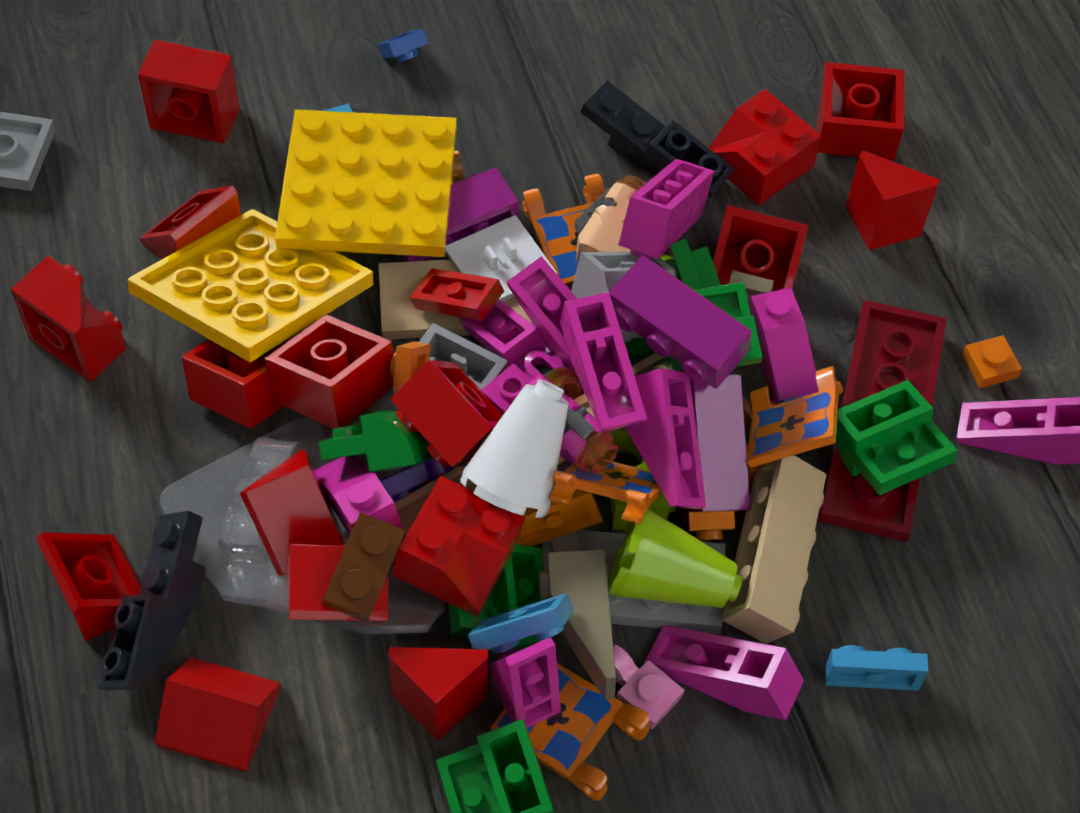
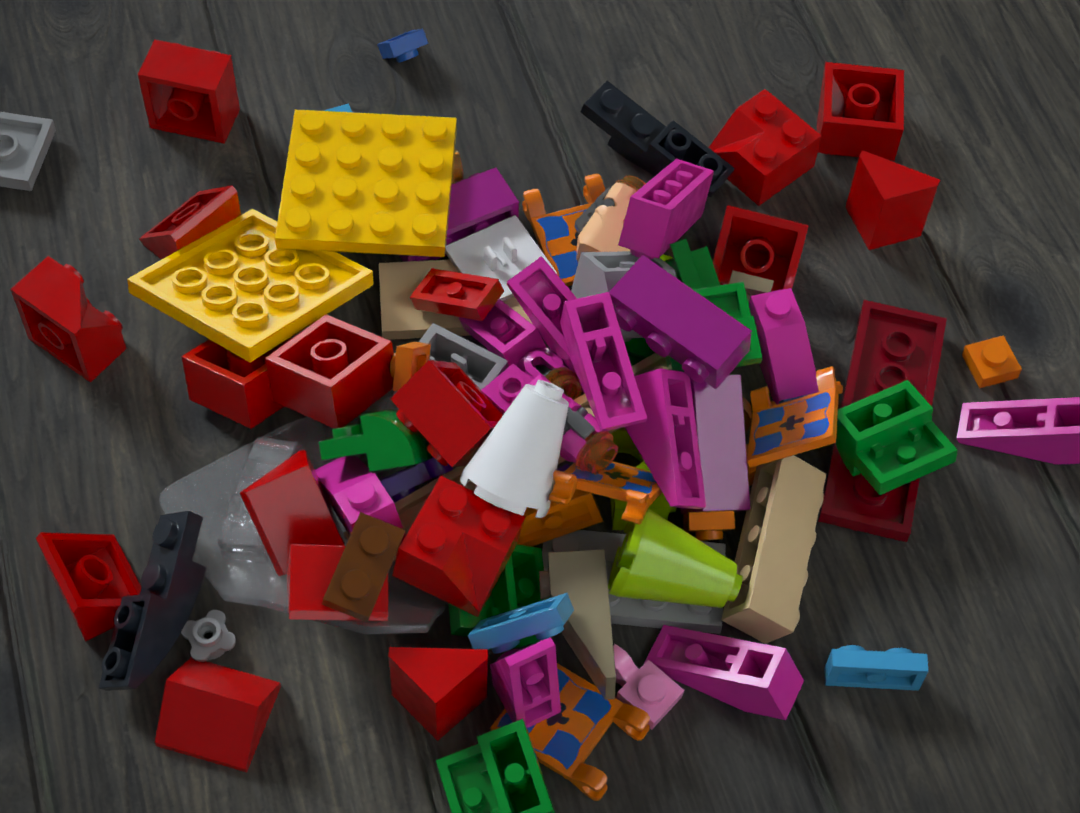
(217, 645): none -> light grey plate

